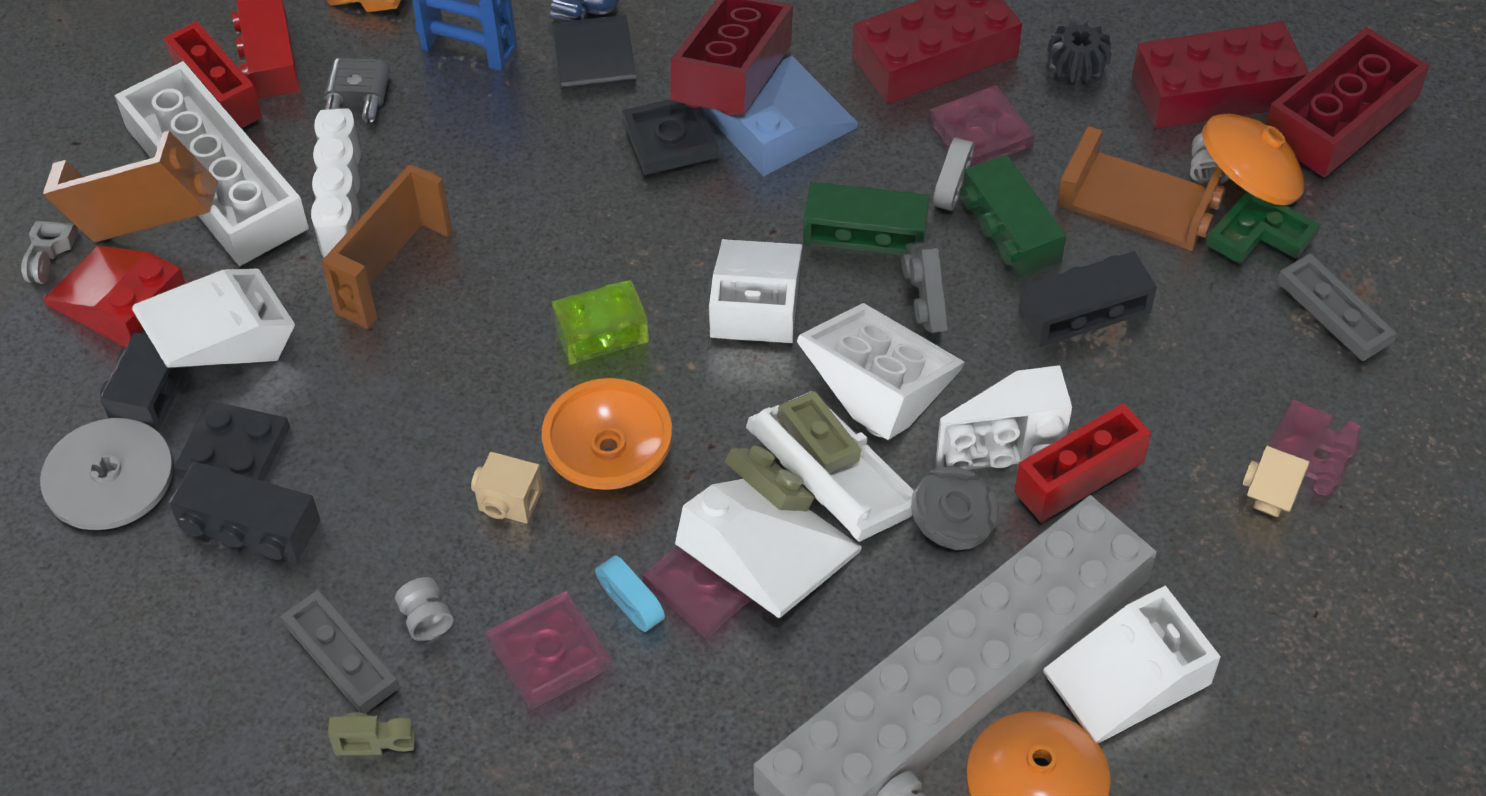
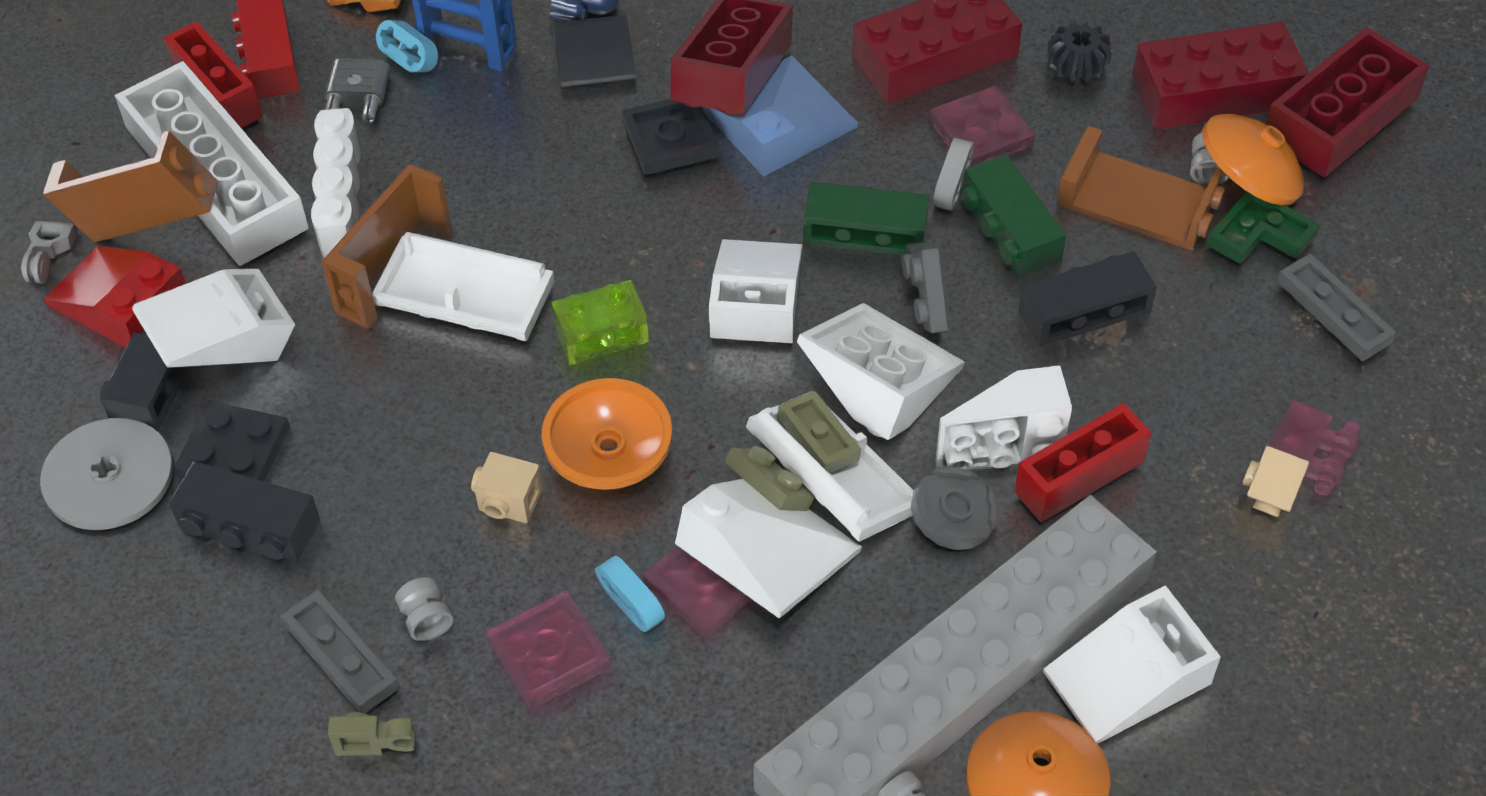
(409, 40): none -> medium azure beam
(464, 285): none -> white container

